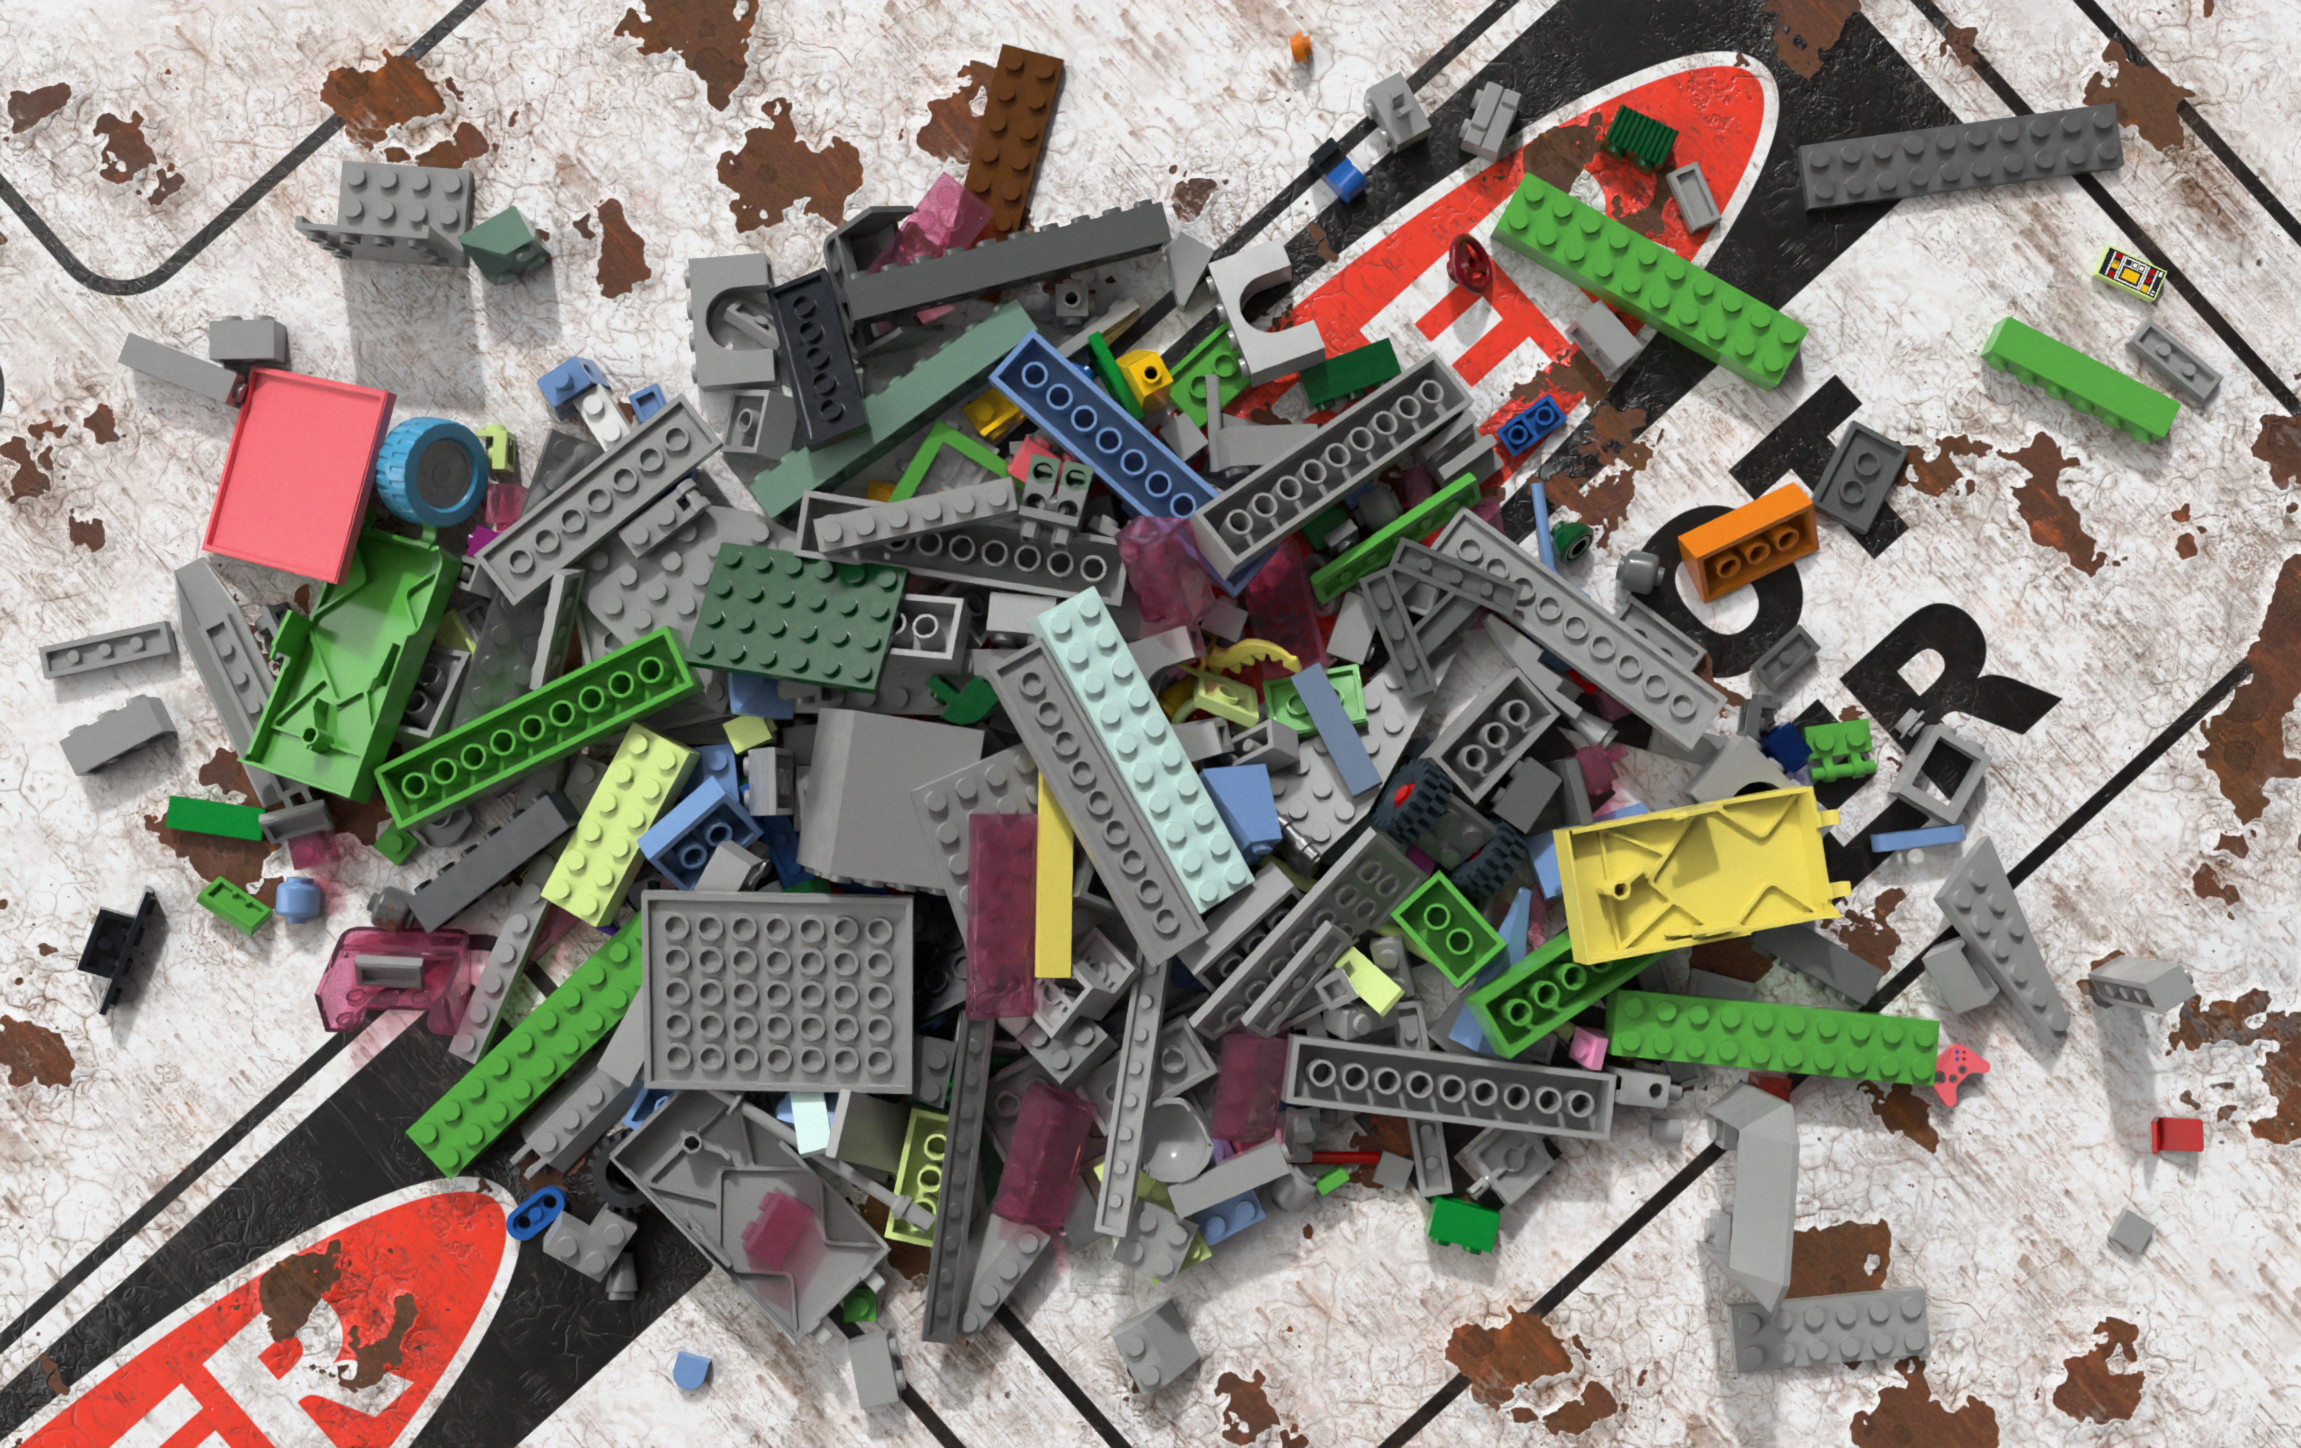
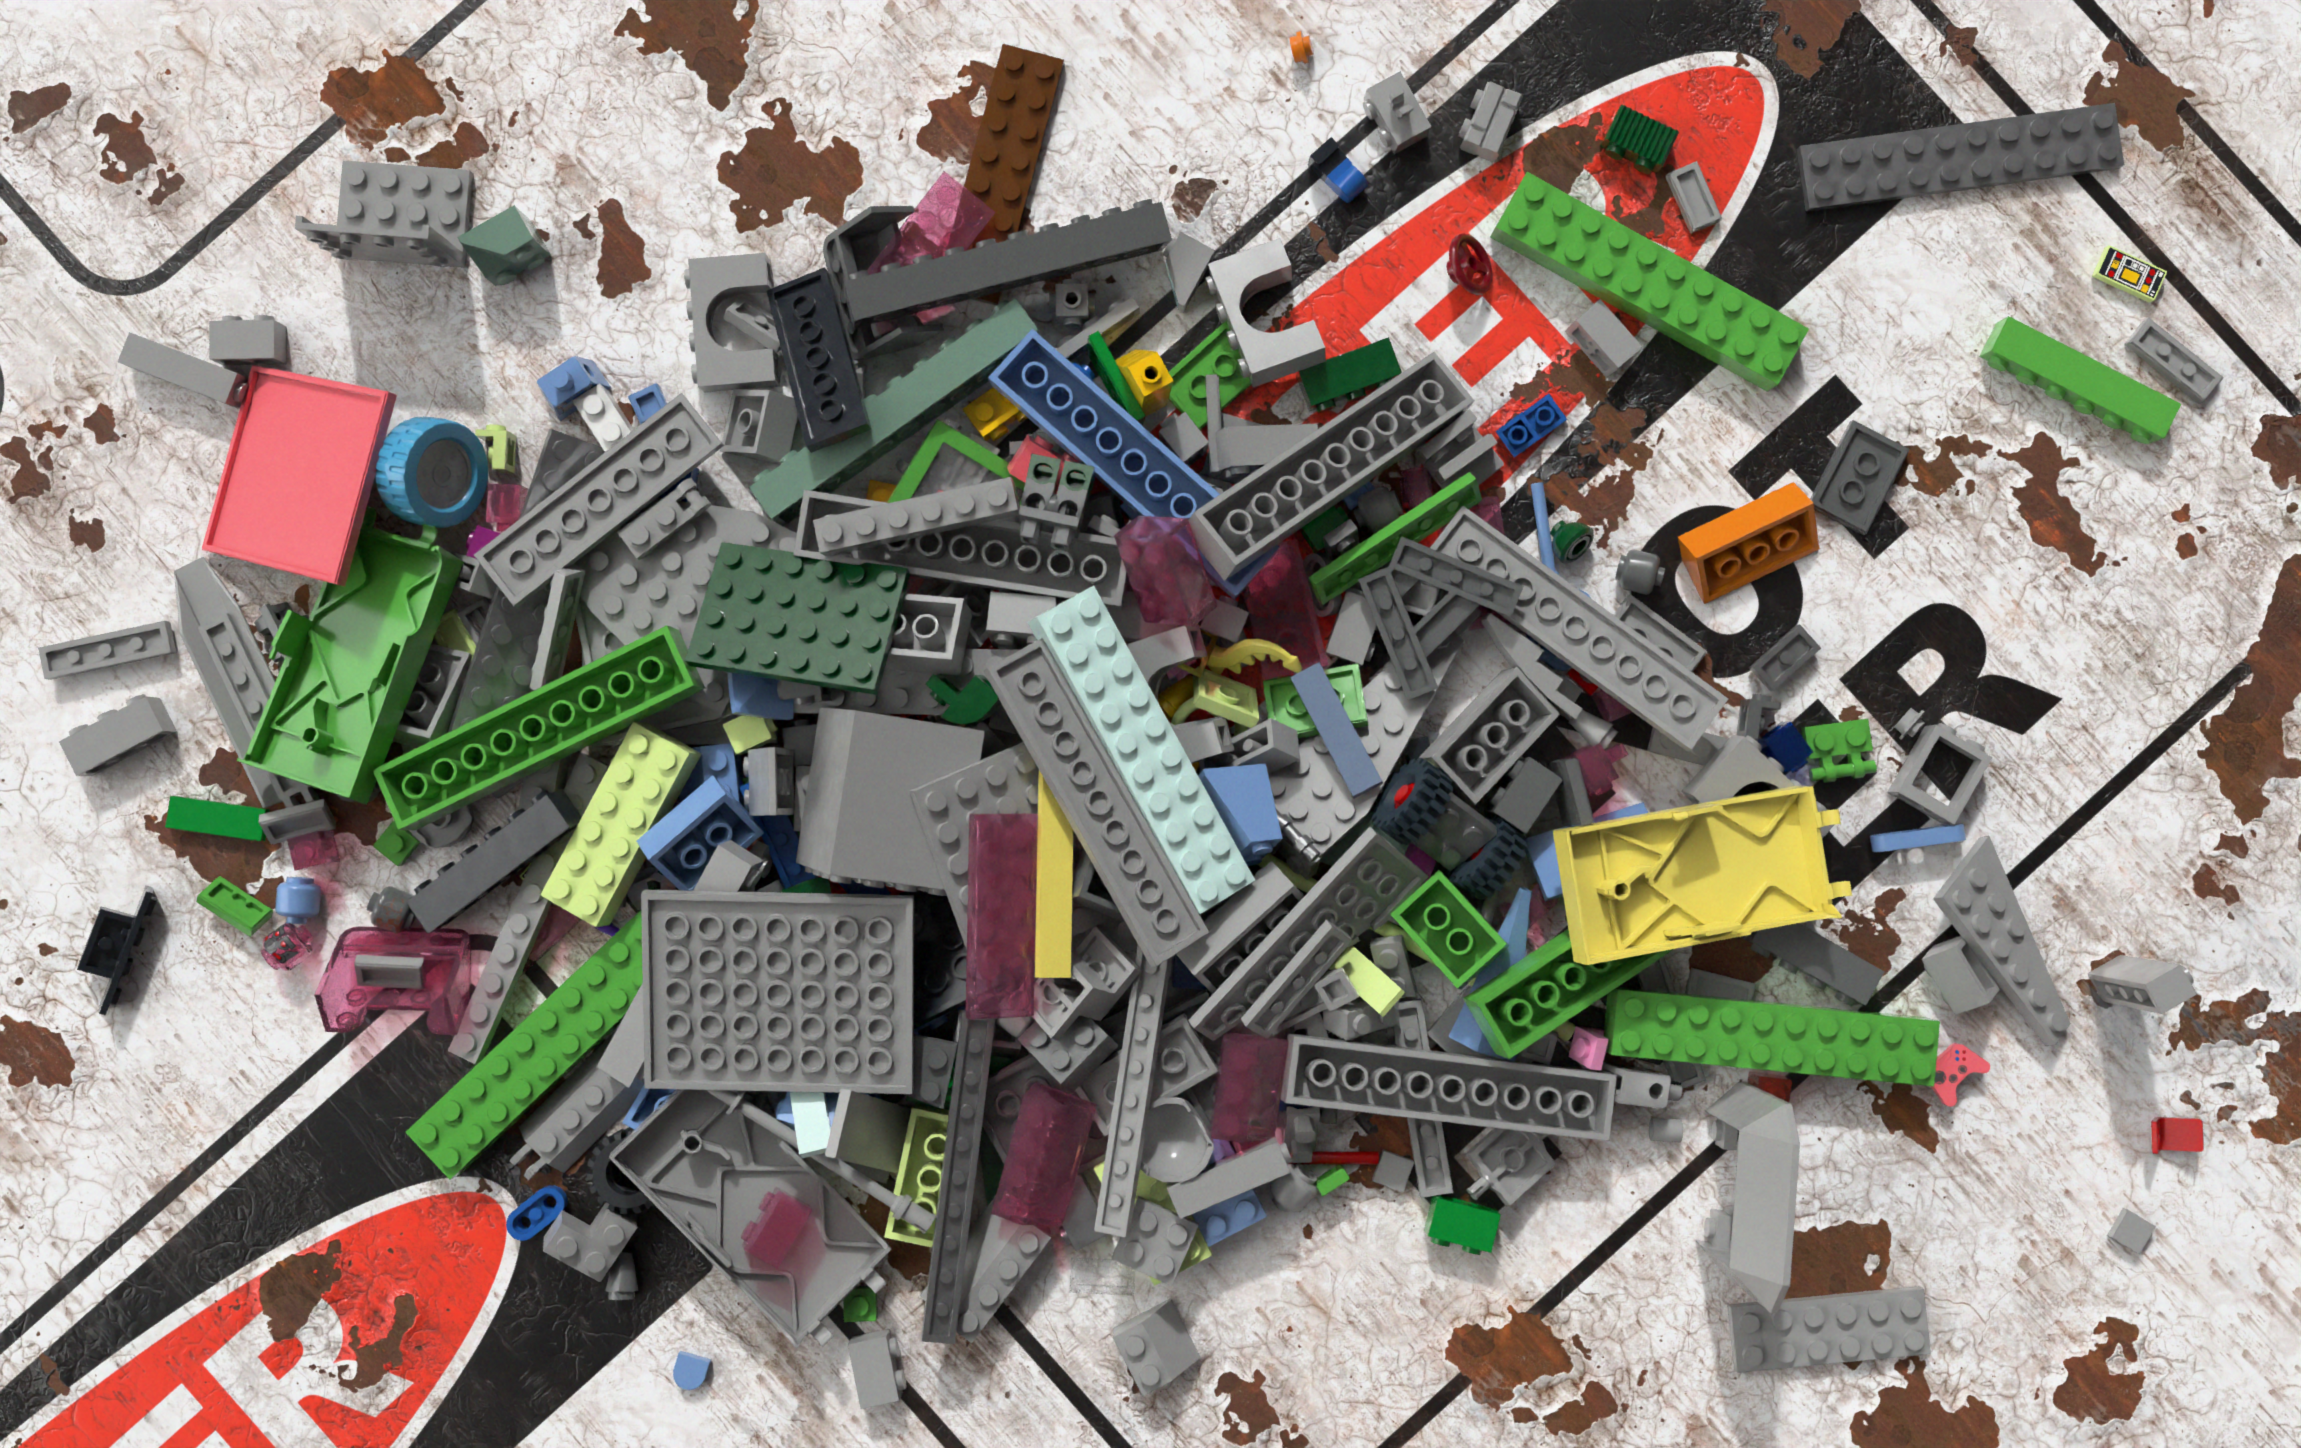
(287, 946): none -> clear pink head

